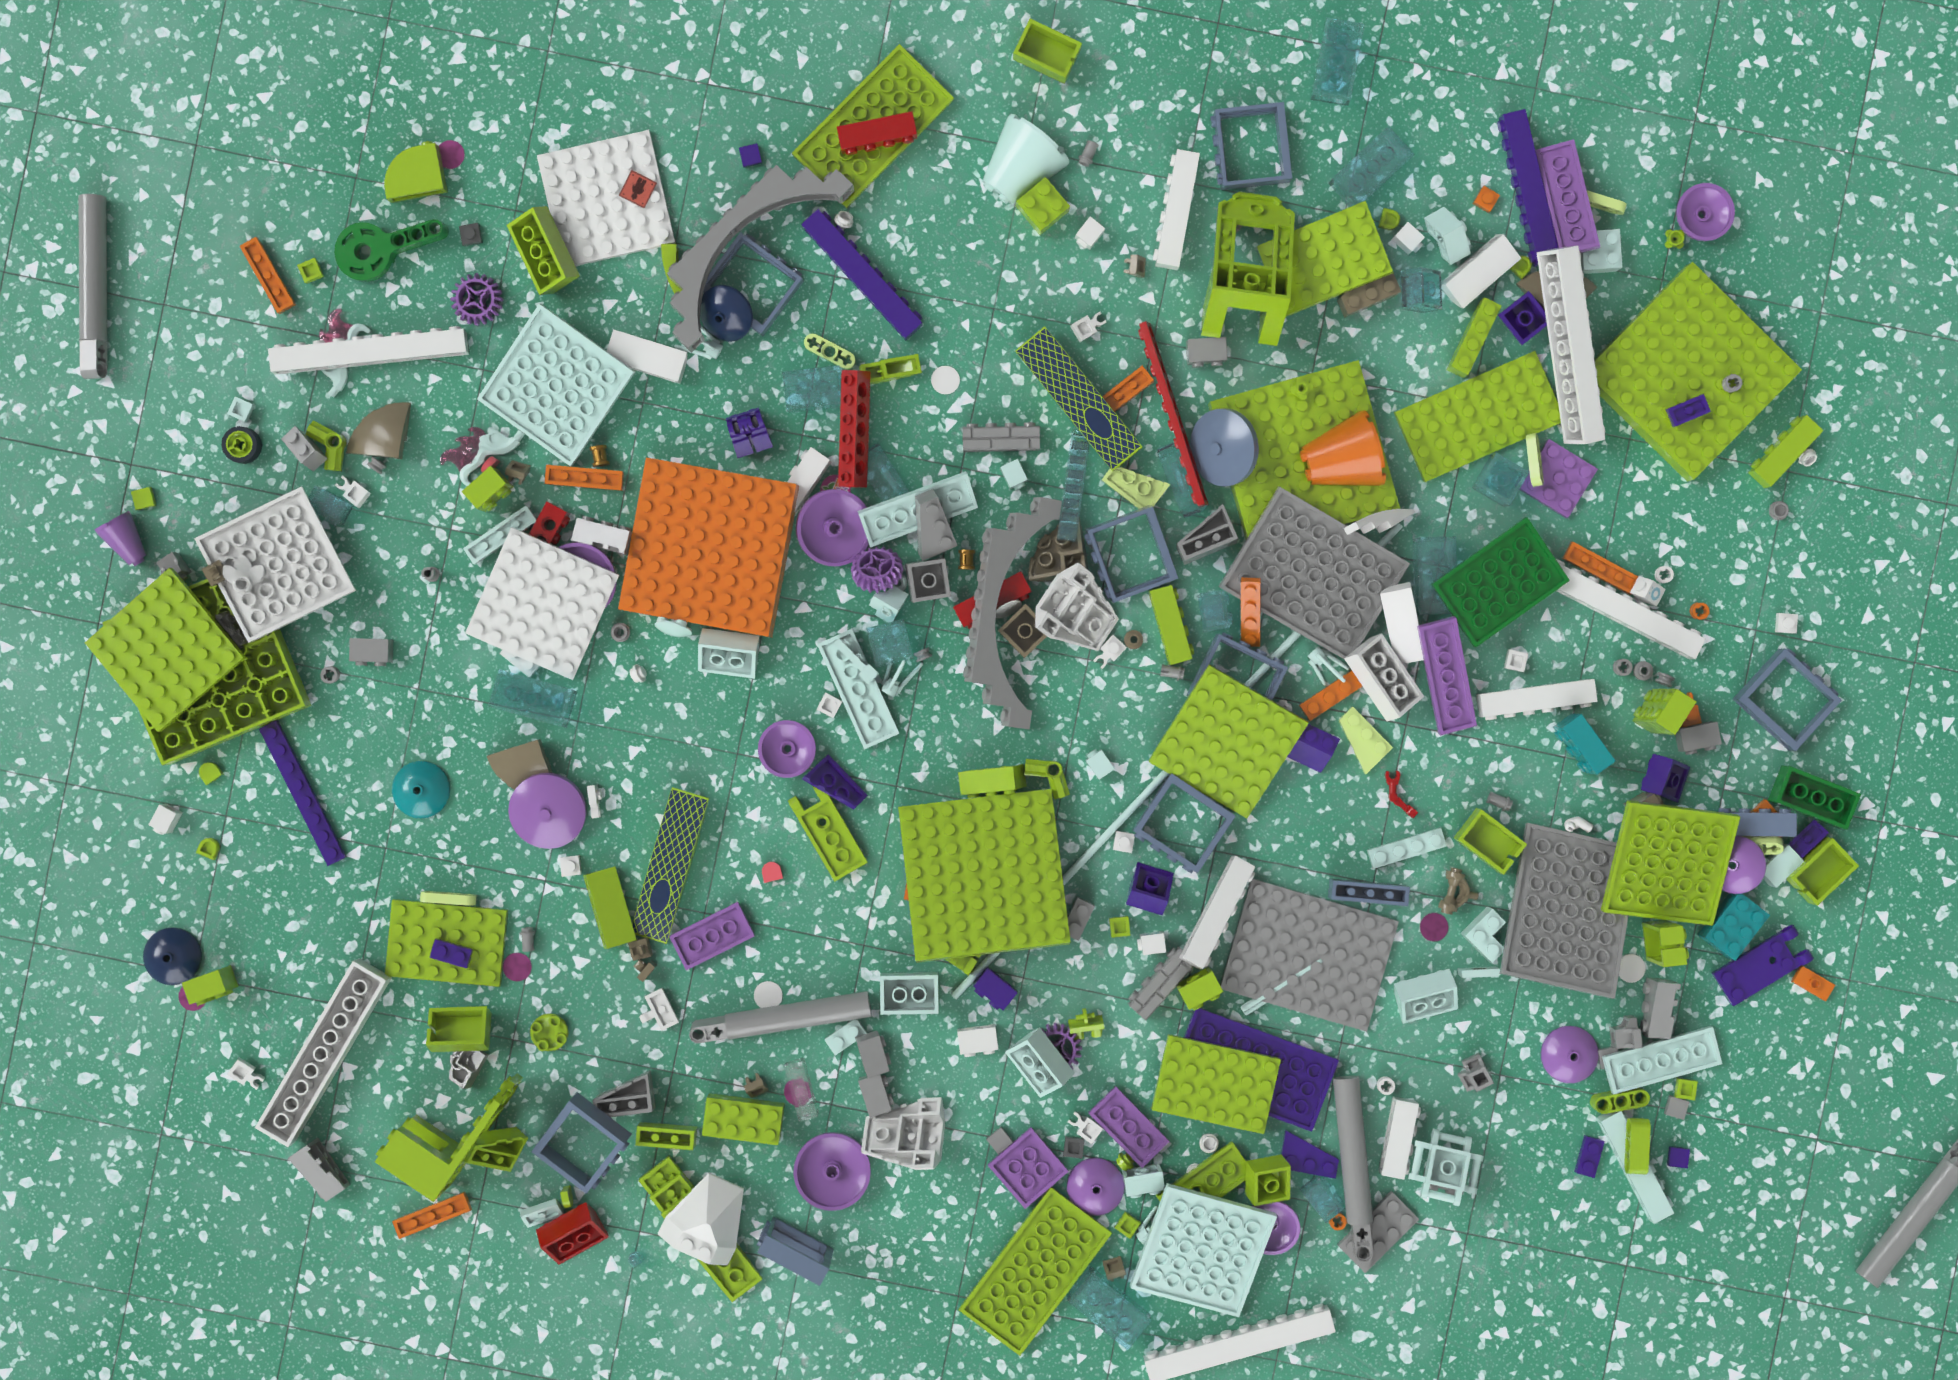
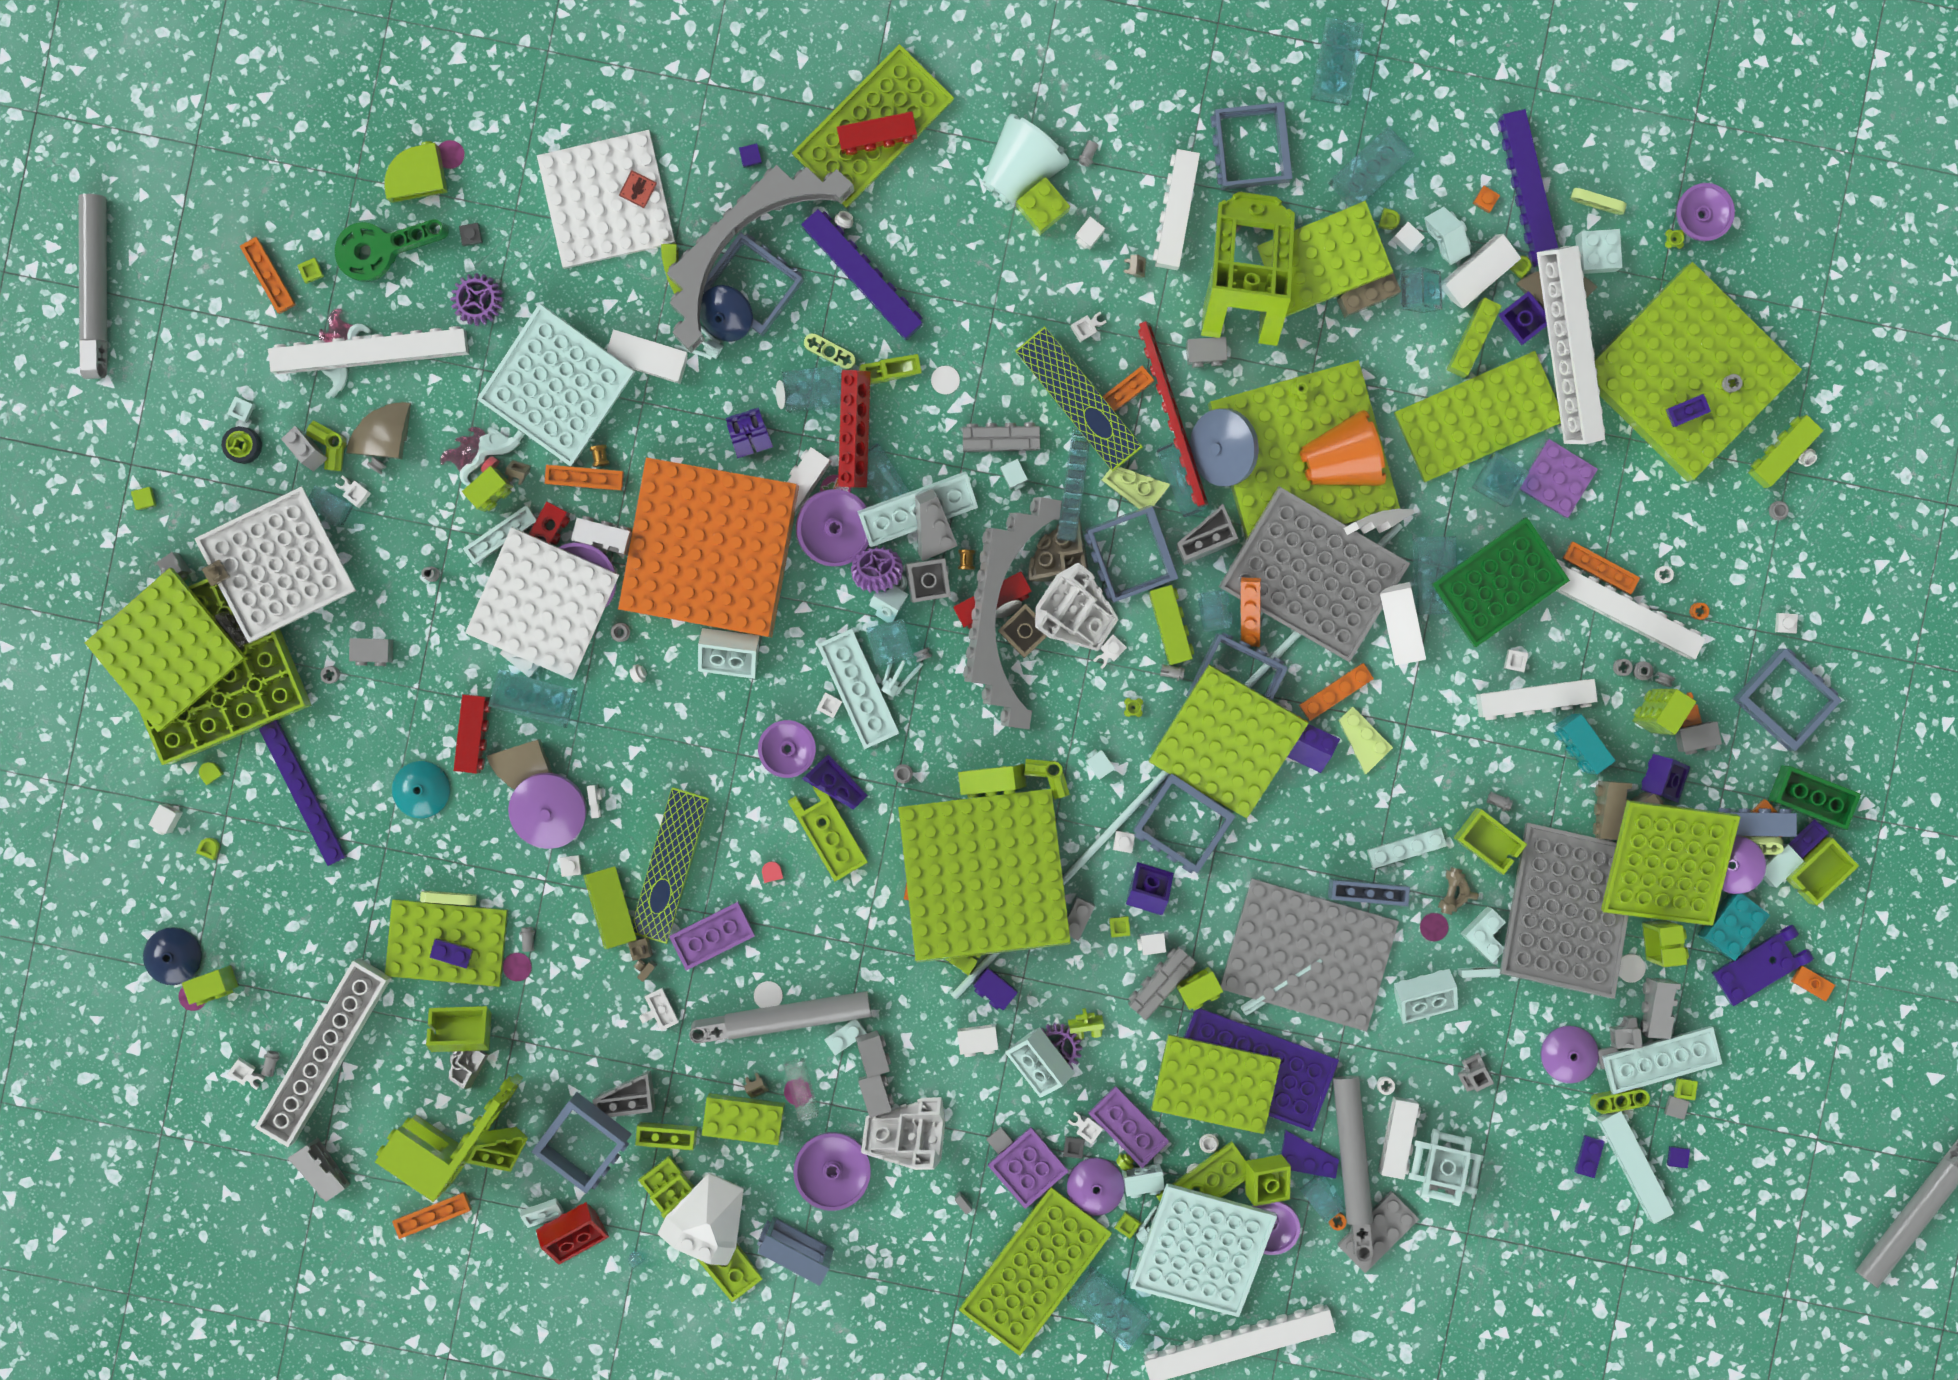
(123, 538): medium lavender cone -> none
(243, 571): white plate -> none
(270, 1063): none -> light grey pin
(471, 734): none -> red brick
(543, 250): lime brick -> none
(549, 1032): lime dish -> none
(566, 1197): lime tile -> none
(671, 628): light aqua dish -> none
(780, 394): none -> white sticker
(867, 672): light aqua plate -> none
(903, 773): none -> light grey plate
(909, 993): light aqua brick -> none
(963, 1203): none -> light grey tile
(1047, 51): lime piece -> none
(1114, 1268): dark tan tile -> none
(1128, 635): dark tan plate -> none
(1129, 711): none -> lime plate
(1217, 912): white brick -> none
(1318, 656): light aqua plant -> none
(1384, 677): white brick -> none
(1392, 796): red piece -> none
(1447, 675): medium lavender plate -> none
(1534, 459): yellowish green beam -> none
(1567, 196): medium lavender plate -> none
(1577, 822): white arm -> none
(1610, 808): none -> dark tan wedge
(1637, 1146): lime beam -> none
(1647, 591): white brick -> none

